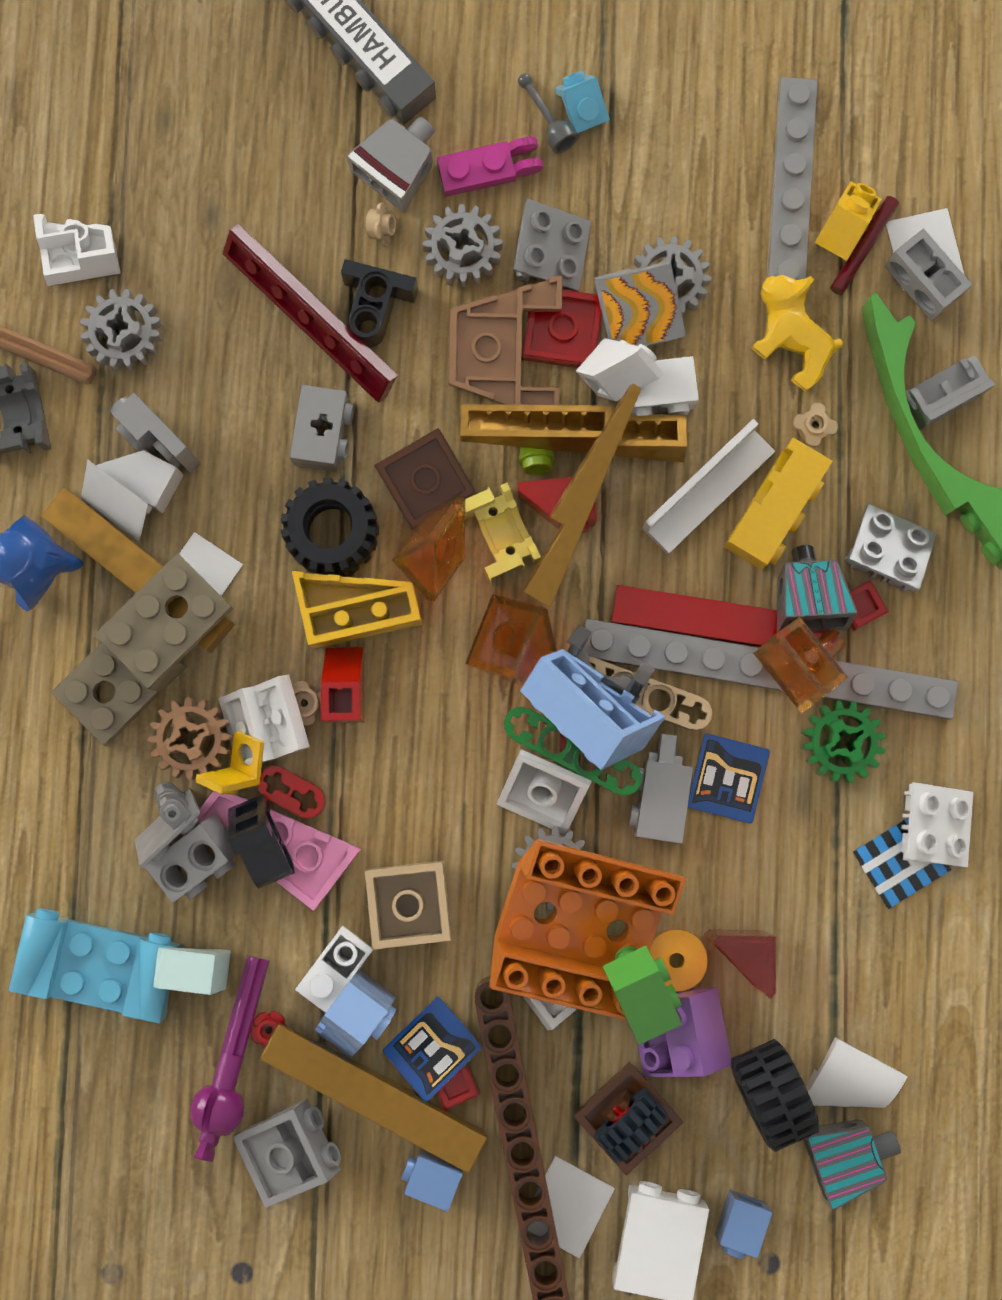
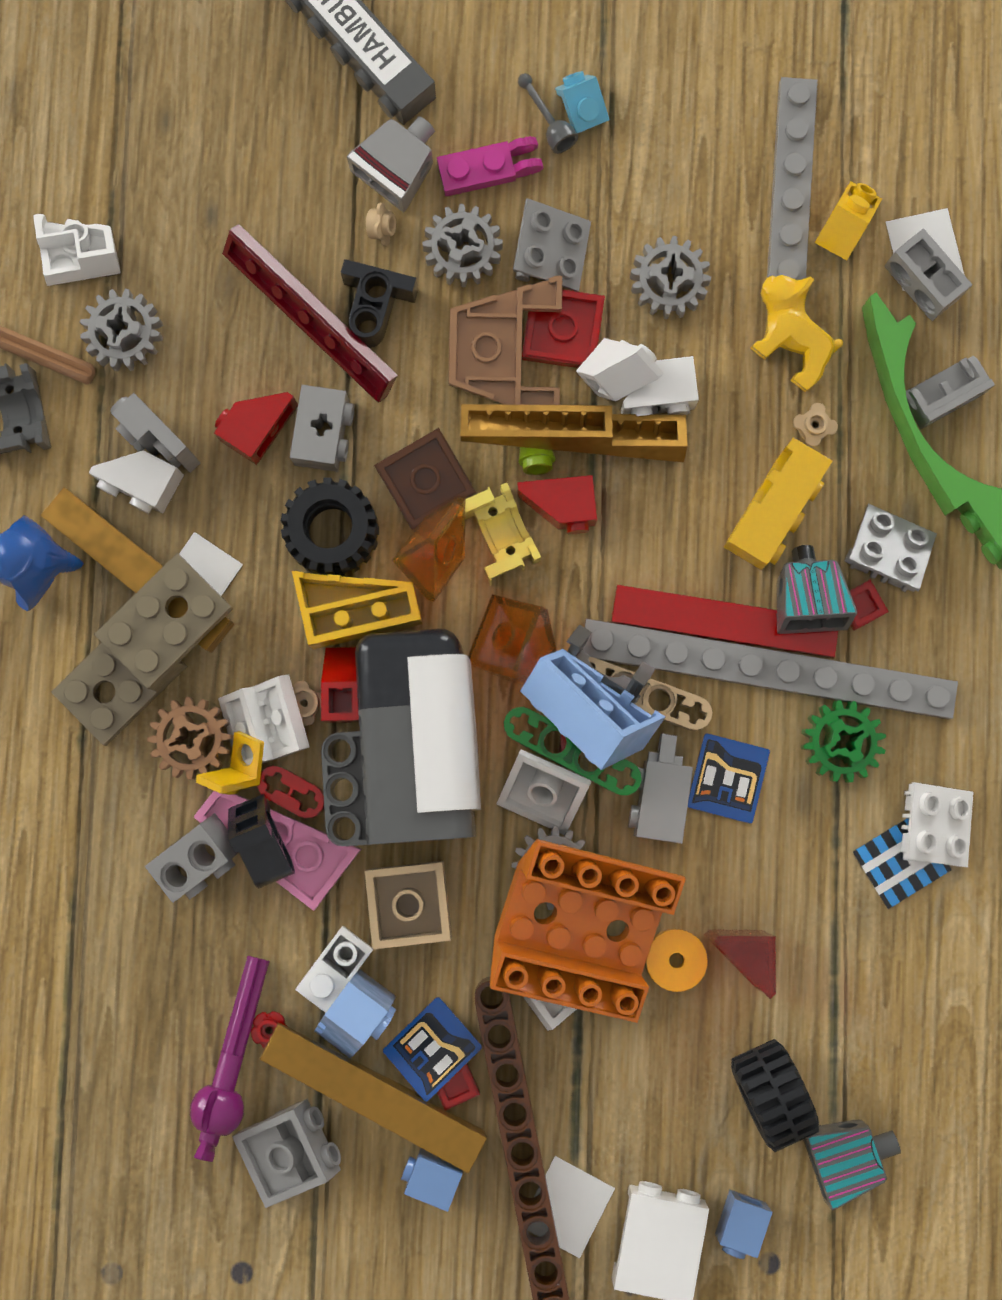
(90, 965): medium azure piece -> none
(114, 500): white sticker -> none
(177, 815): light grey hinge -> none
(192, 970): light aqua slope -> none
(254, 424): none -> red slope
(415, 743): none -> piece
(578, 501): pearl gold slope -> none
(628, 1118): plate -> none
(641, 305): slope -> none
(642, 992): bright green brick -> none
(696, 1045): medium lavender slope -> none
(708, 488): white panel -> none
(803, 663): clear orange brick -> none
(853, 1079): white slope -> none
(864, 245): dark red bar -> none

